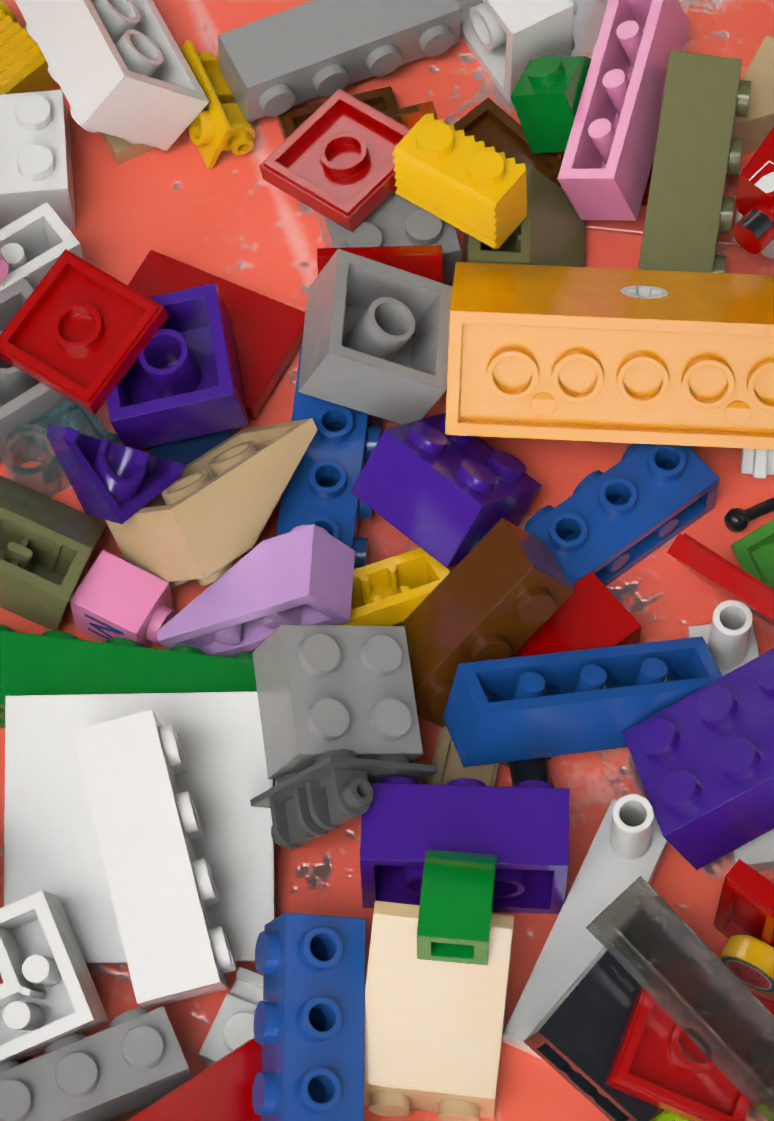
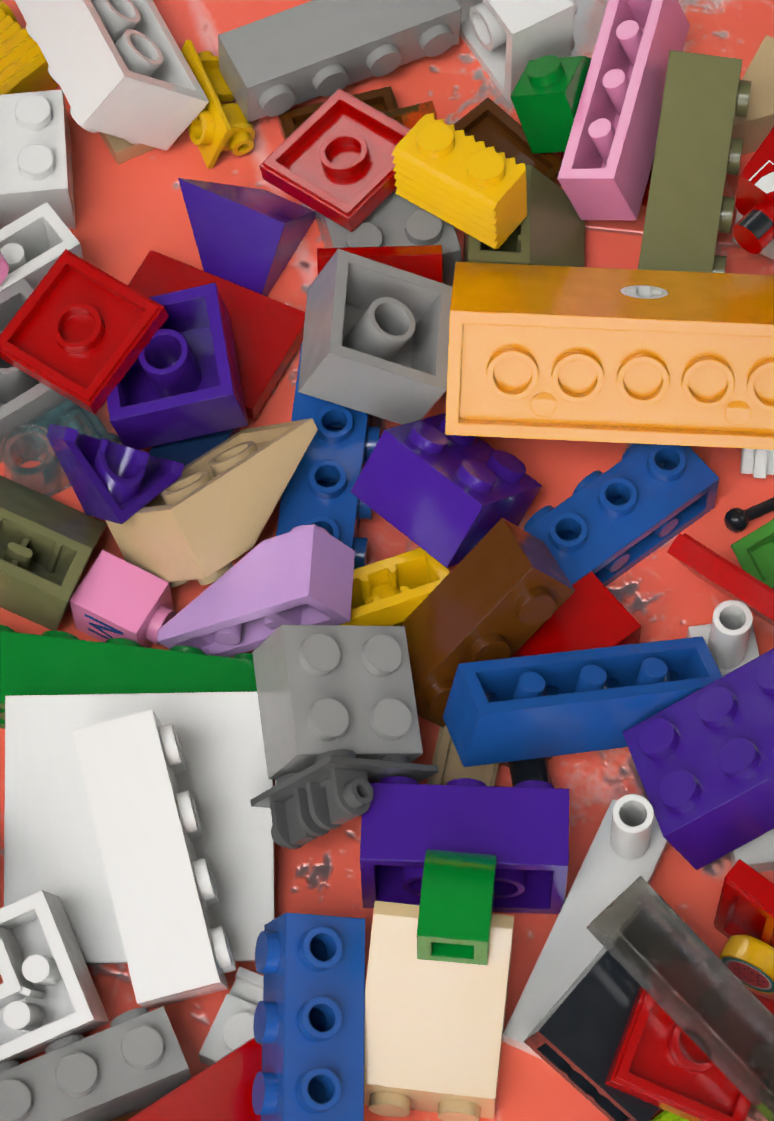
(244, 231): none -> dark purple slope

